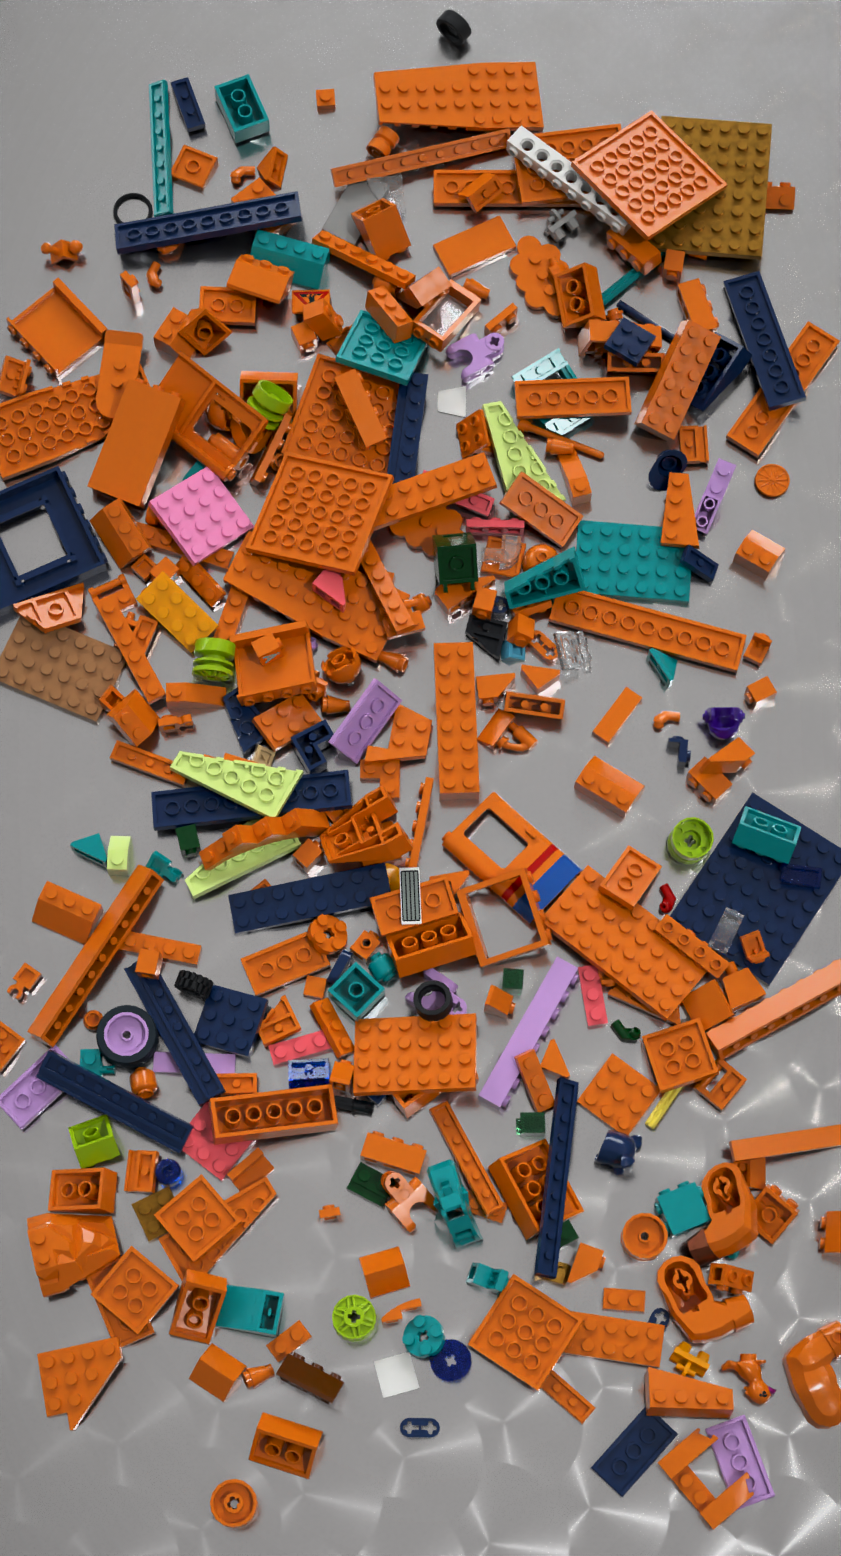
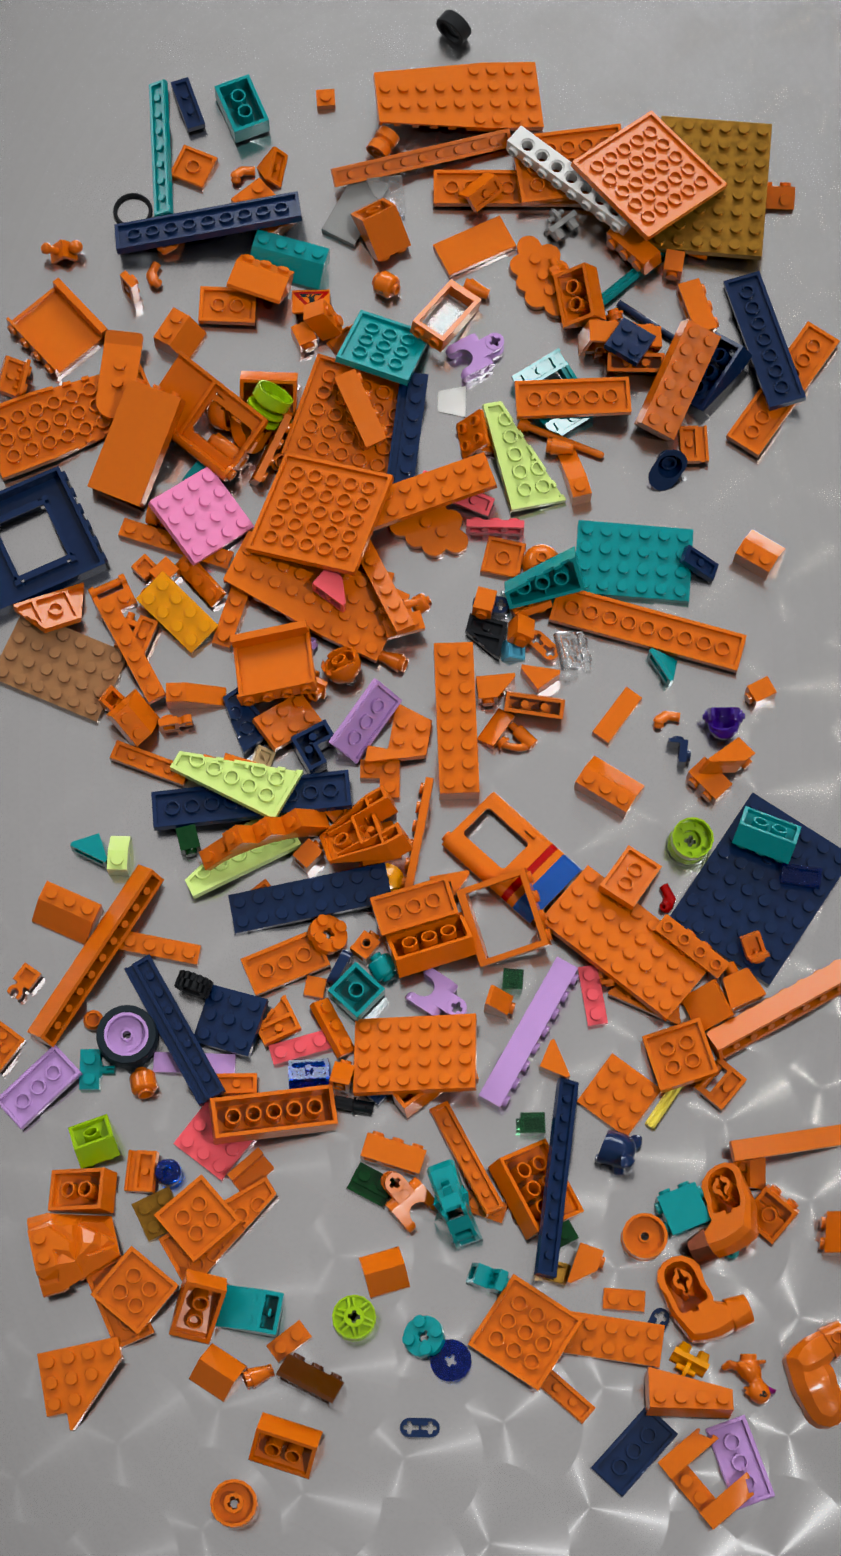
(114, 1101): dark blue plate -> none
(120, 533): orange slope -> none
(149, 963): orange brick -> none
(161, 866): teal plate -> none
(203, 330): orange slope -> none
(213, 659): lime wheel -> none
(268, 648): orange brick -> none
(329, 1212): orange plate -> none
(333, 705): orange cone -> none
(364, 260): orange plate -> none
(389, 314): orange brick -> none
(395, 1314): orange slope -> none
(396, 1374): white sticker -> none
(410, 895): sticker -> none
(425, 289): orange slope -> none
(433, 1015): black tyre -> none
(455, 559): dark green container -> none
(460, 594): orange slope -> none
(506, 317): orange plate -> none
(506, 556): clear brick -> none
(534, 1080): orange plate -> none
(541, 509): orange plate -> none
(629, 1034): dark green arm -> none
(679, 517): orange wing -> none
(713, 495): lavender slope -> none
(726, 930): clear brick -> none
(730, 1277): orange brick -> none
(757, 648): orange bracket -> none
(772, 480): orange wheel -> none

